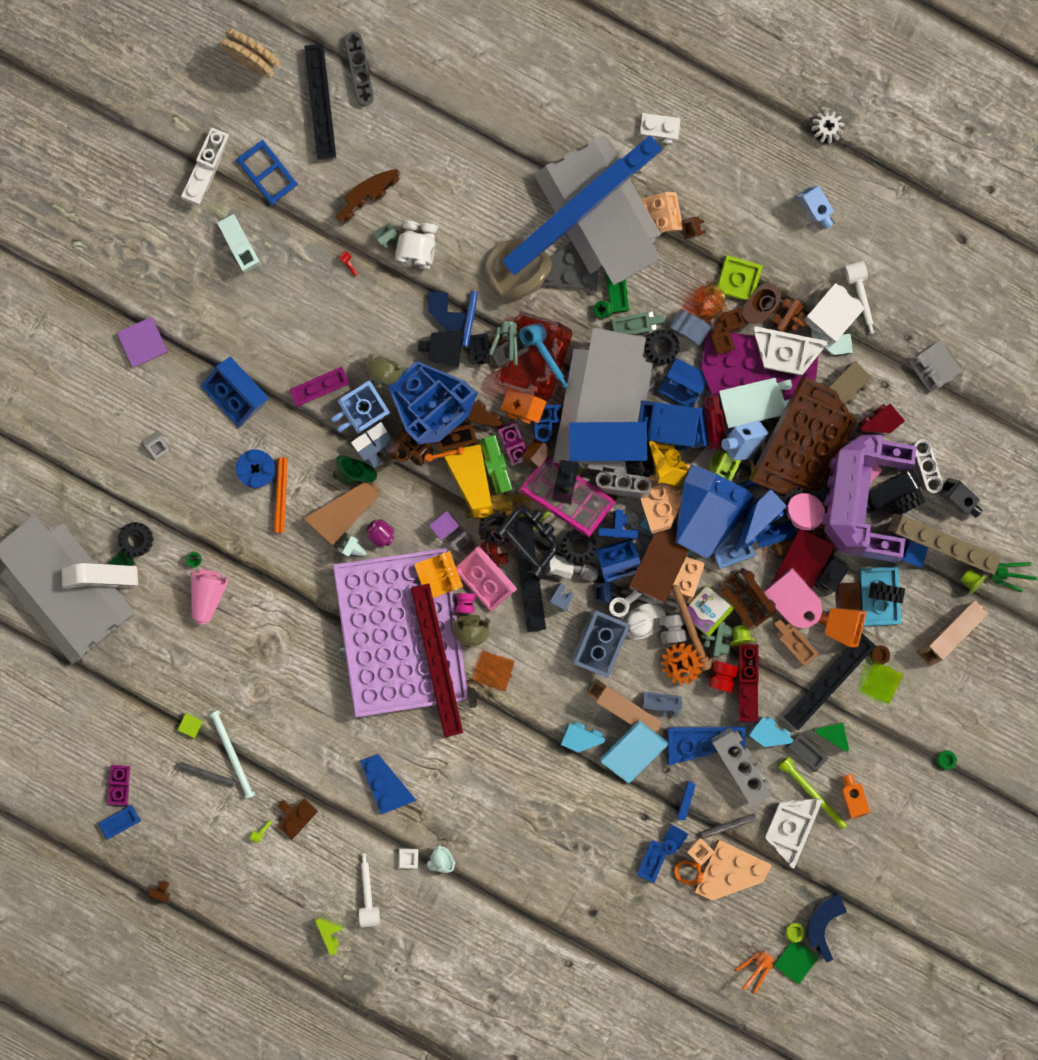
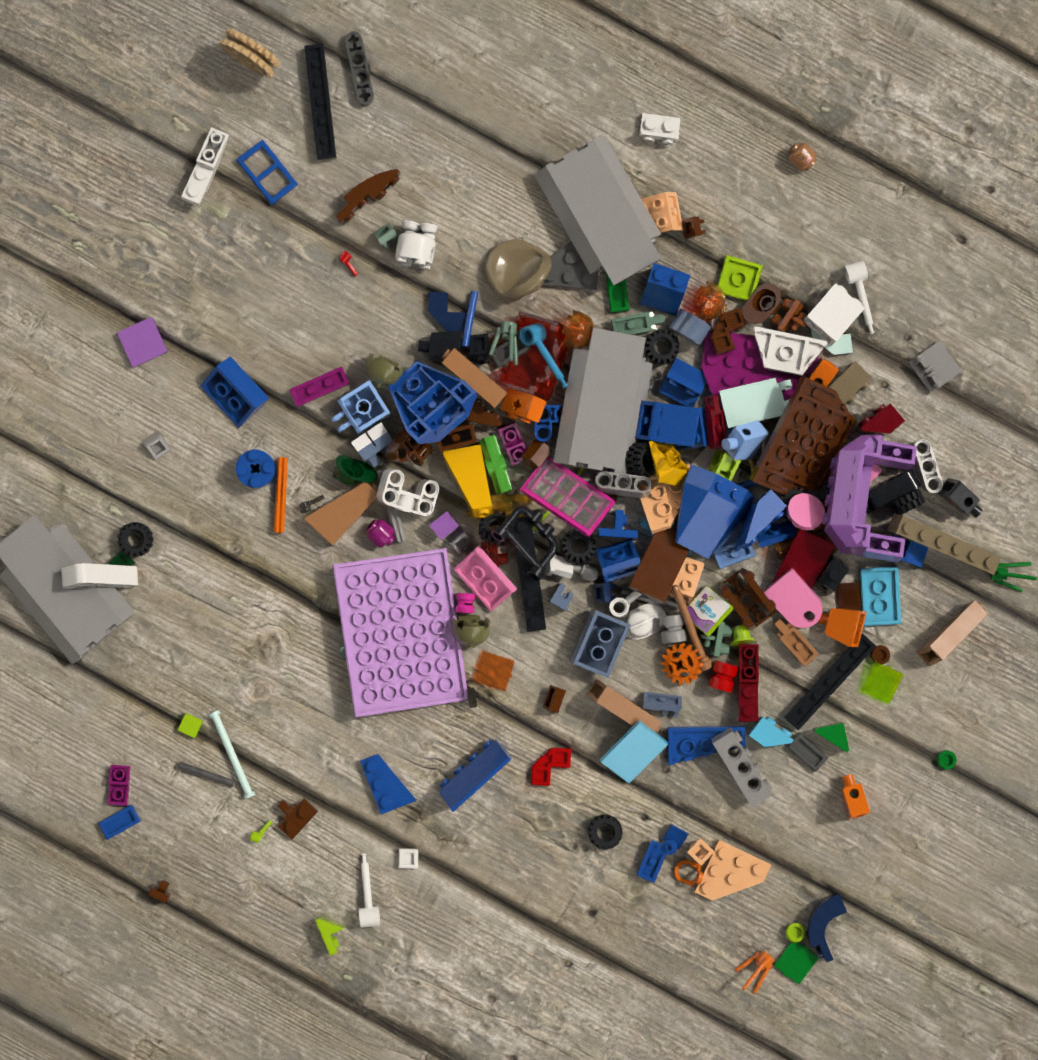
(194, 562): green hinge -> none
(206, 593): bright pink cone -> none
(239, 243): light aqua slope -> none
(305, 506): none -> clear smoke hand
(350, 546): light aqua tile -> none
(393, 515): none -> light grey axle
(404, 500): none -> white beam
(428, 457): orange hinge -> none
(436, 660): dark red tile -> none
(440, 573): light orange hinge -> none
(441, 860): light aqua piece -> none
(474, 775): none -> blue slope
(480, 382): none -> medium nougat slope
(553, 758): none -> red tile
(554, 698): none -> reddish brown piece
(566, 479): black torso -> none
(577, 330): none -> clear orange cylinder
(581, 739): medium azure slope -> none
(582, 205): blue slope -> none
(600, 843): none -> black tyre
(605, 314): green bush -> none
(607, 441): blue tile -> none
(664, 289): none -> blue slope
(686, 800): blue tile -> none
(728, 826): flat silver bar -> none
(787, 766): lime piece -> none
(791, 827): white wing -> none
(802, 156): none -> medium nougat head
(811, 200): light blue torso -> none
(825, 371): none -> orange torso
(832, 121): white gear -> none
(886, 592): black tyre -> none
(972, 580): lime piece -> none

